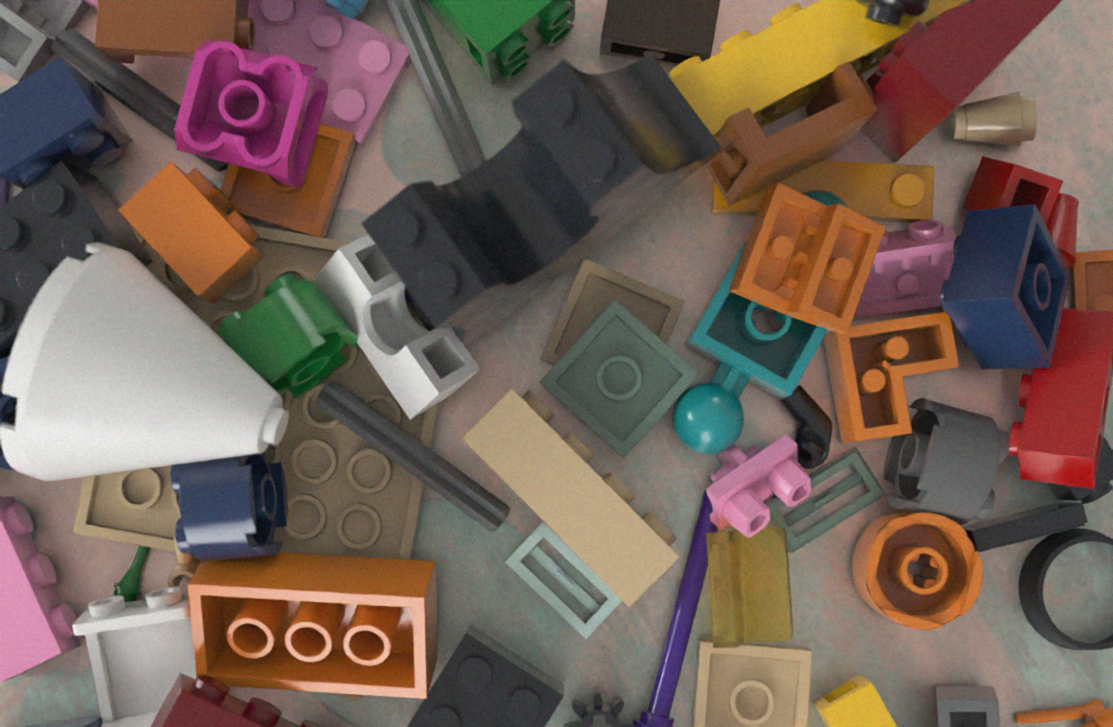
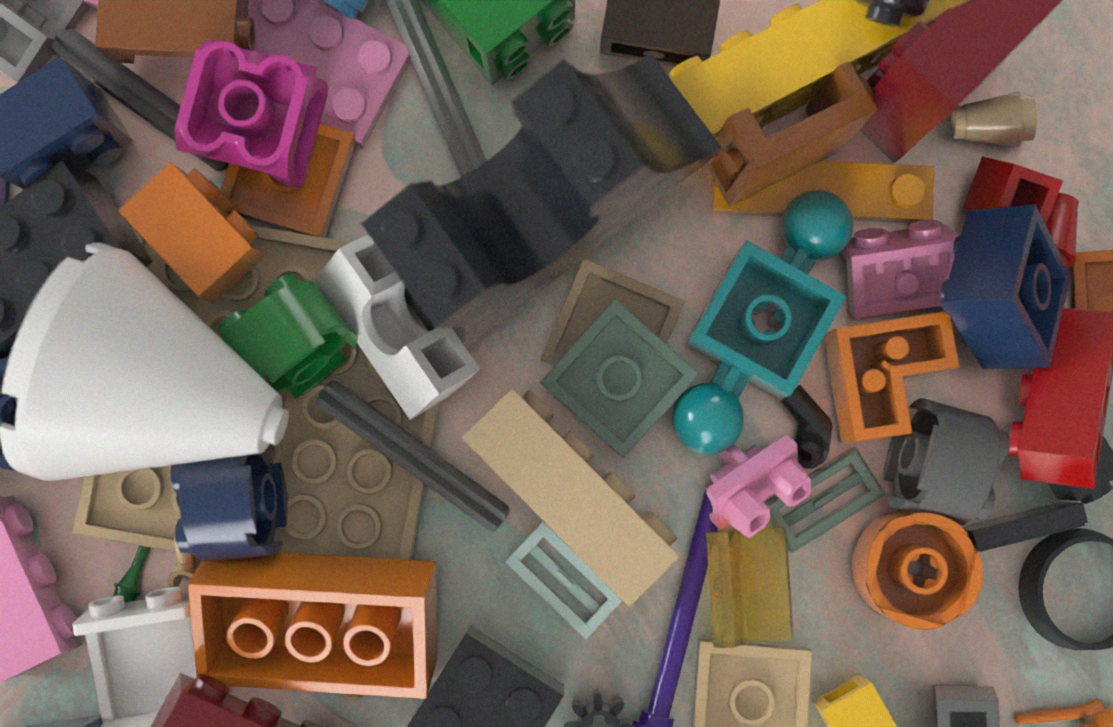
(807, 258): orange slope -> none

